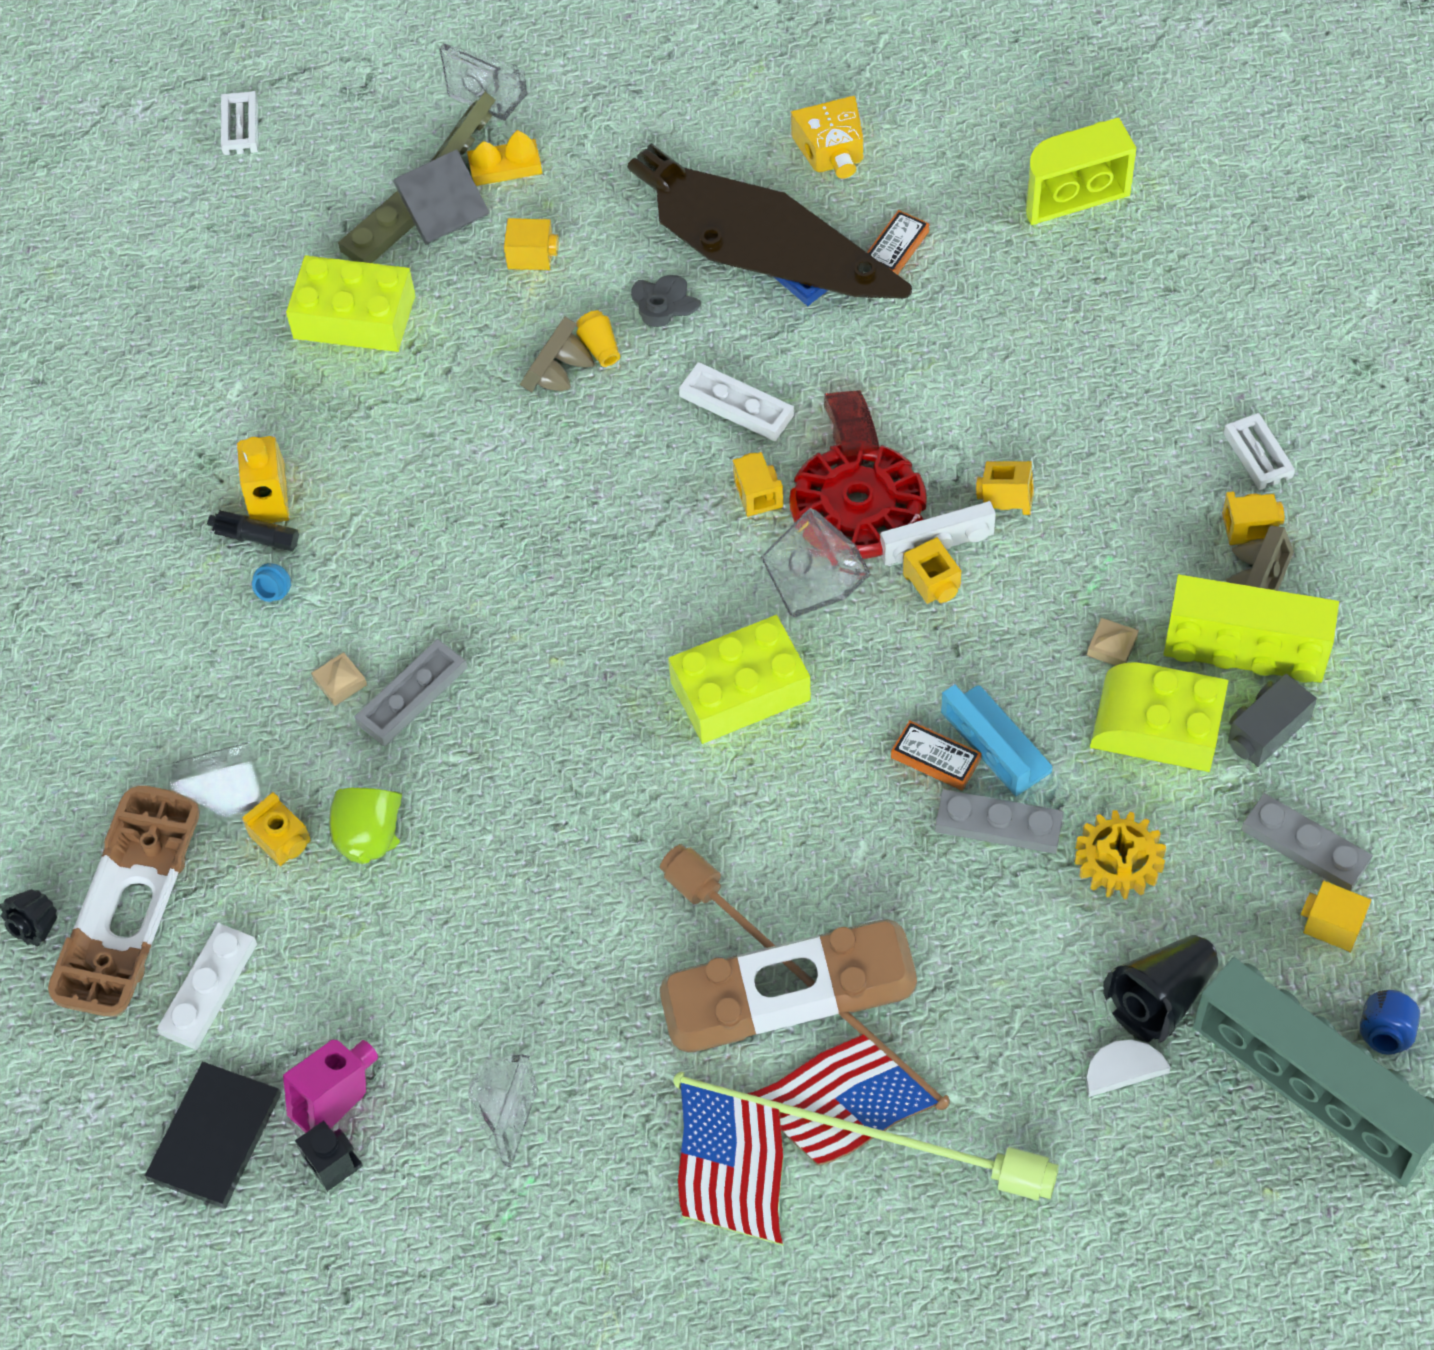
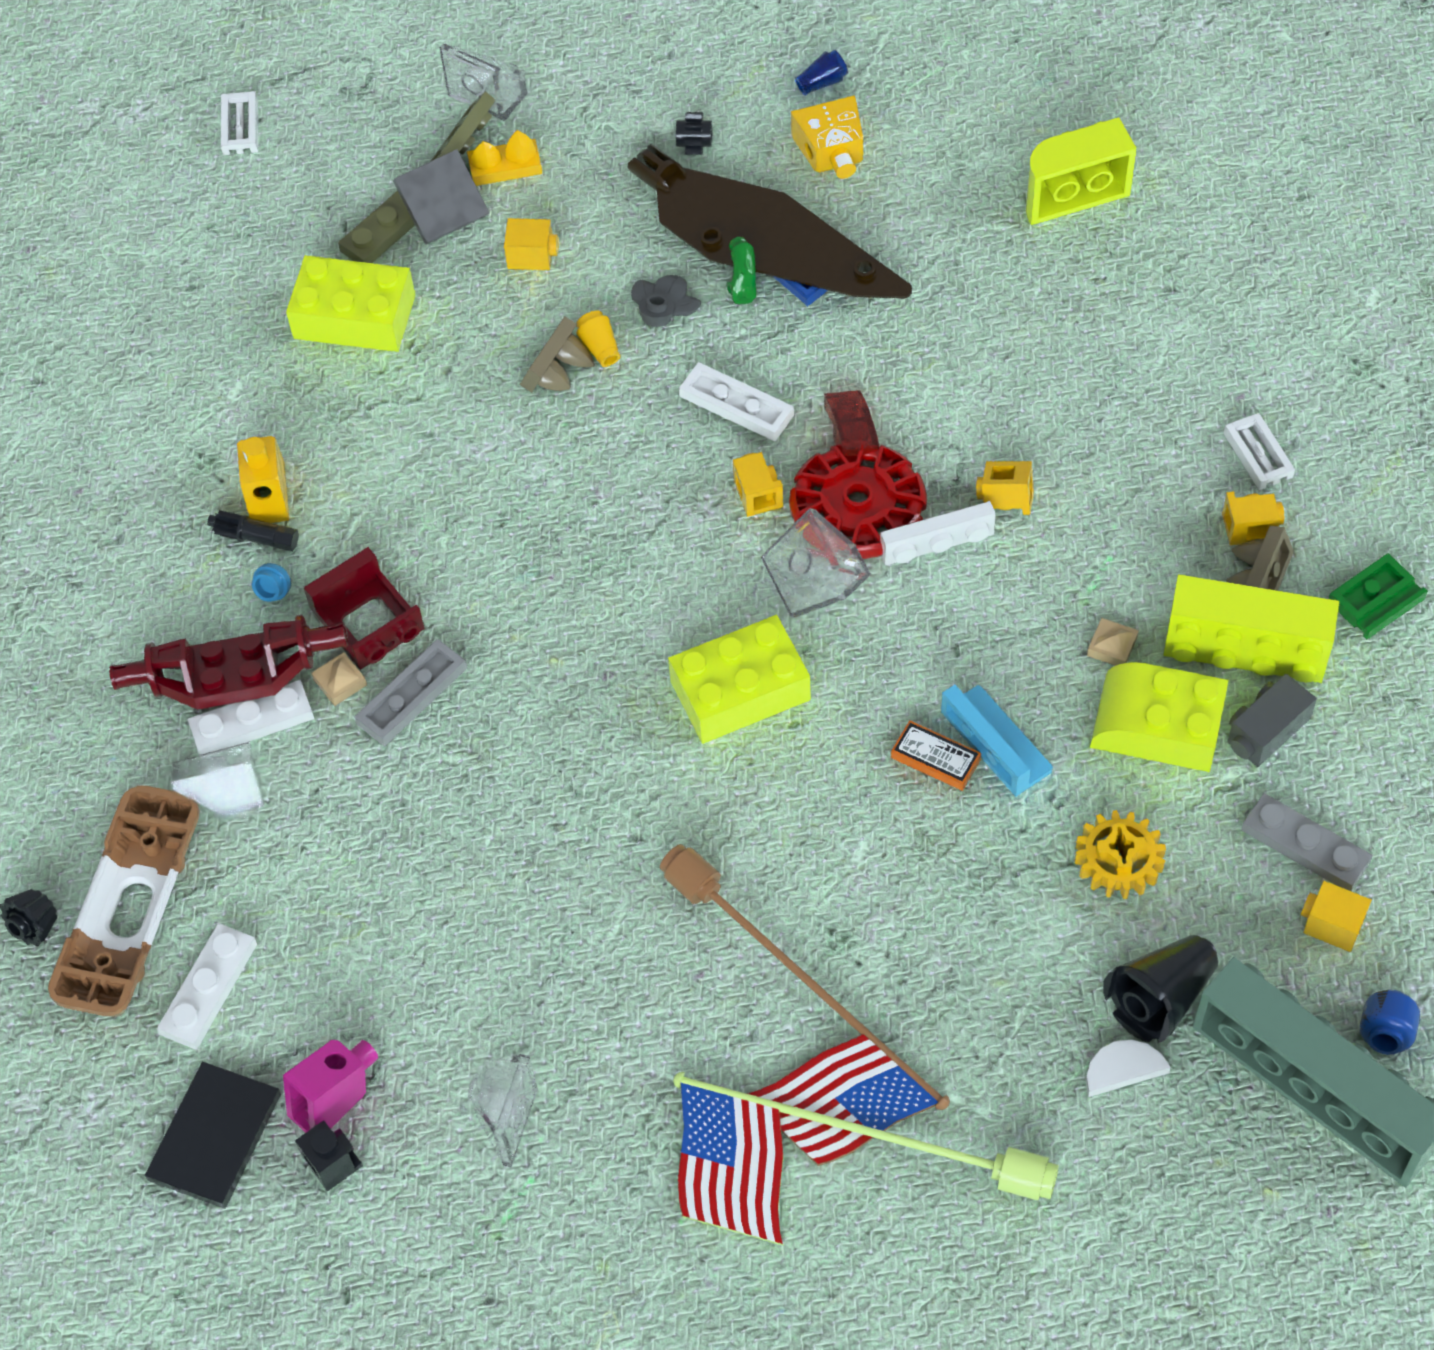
(232, 667): none -> dark red plate
(250, 719): none -> white plate
(276, 829): yellow brick -> none
(351, 587): none -> dark red window
(364, 822): lime piece -> none
(694, 133): none -> black gear
(743, 283): none -> green piece
(823, 72): none -> clear blue cone
(855, 970): medium nougat piece -> none
(899, 241): tile -> none
(932, 571): yellow brick -> none
(999, 821): light grey plate -> none
(1378, 596): none -> green plate

